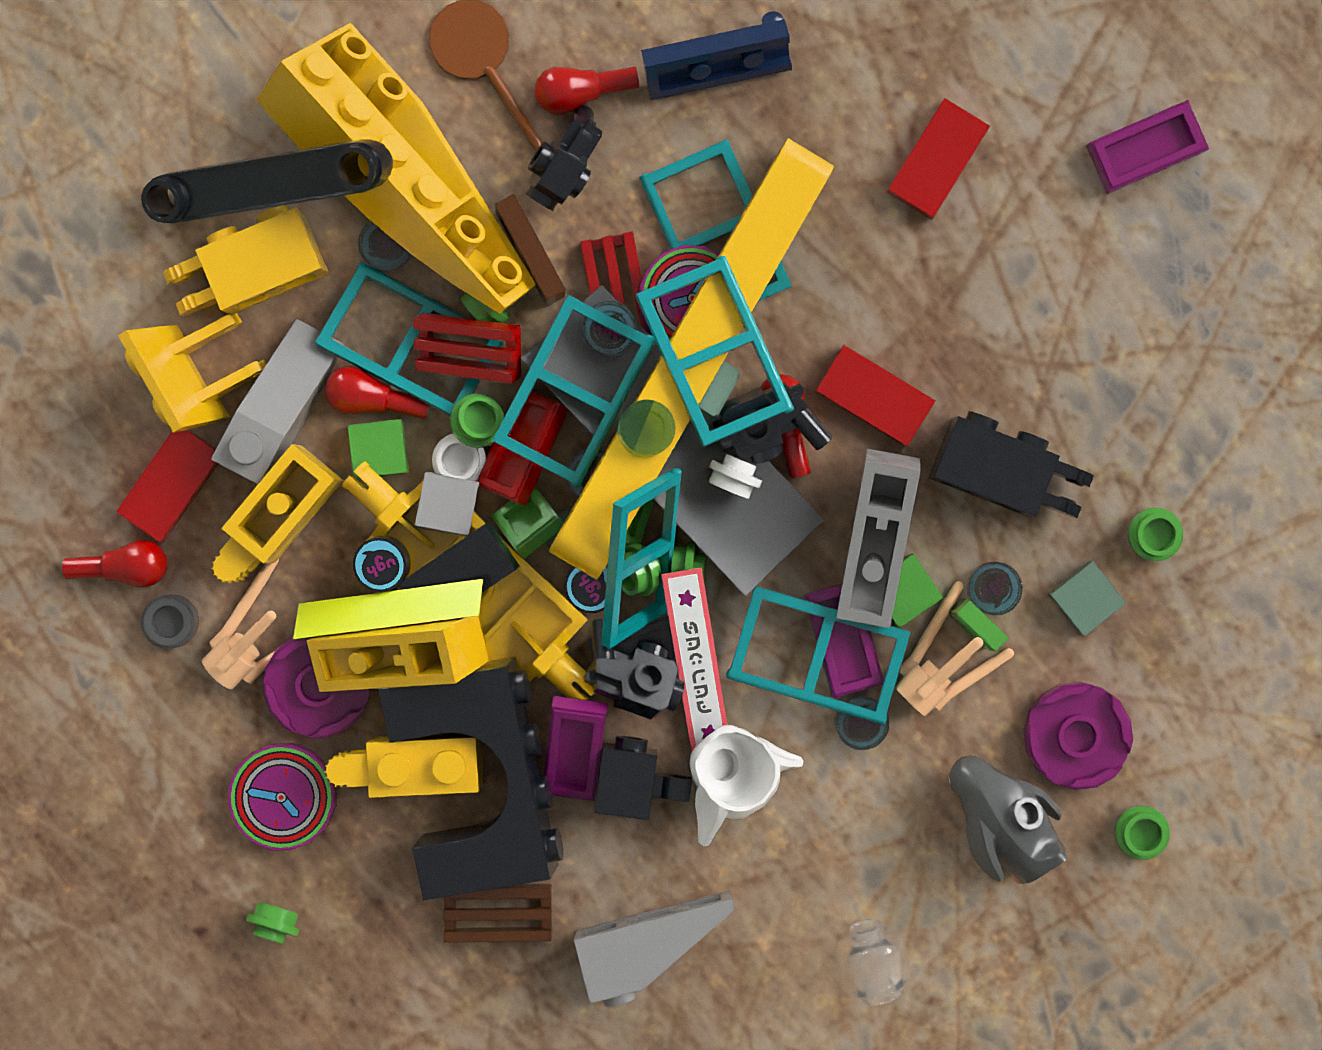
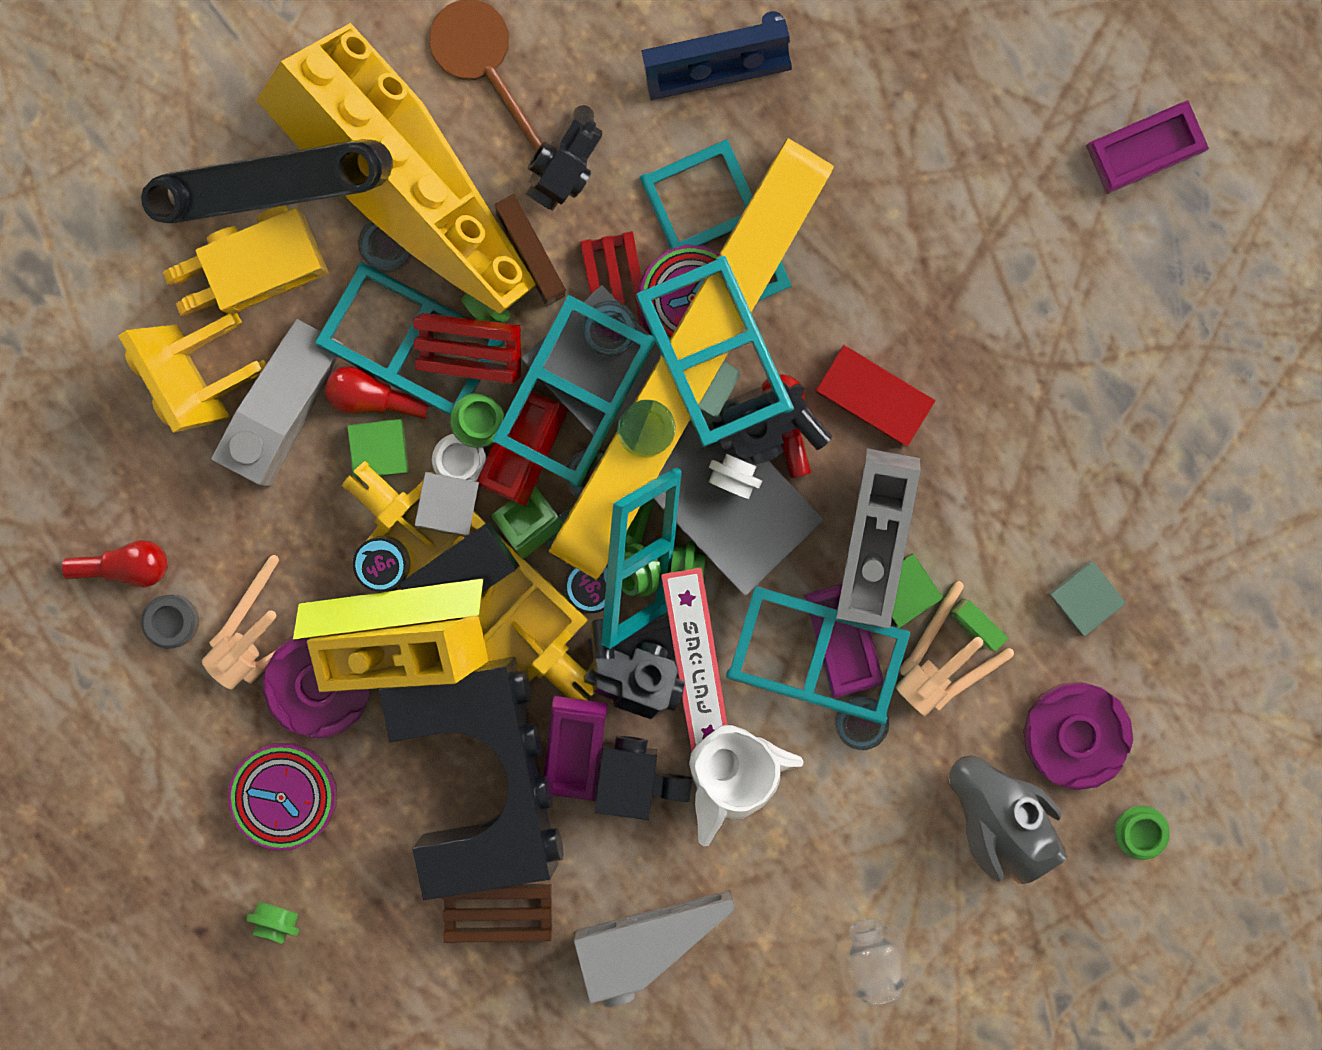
(169, 484): red tile -> none
(275, 513): yellow hinge -> none
(412, 766): yellow hinge -> none
(566, 88): red piece -> none
(938, 159): red tile -> none
(994, 588): clear smoke tile -> none
(1003, 468): black hinge -> none
(1155, 534): bright green plate -> none

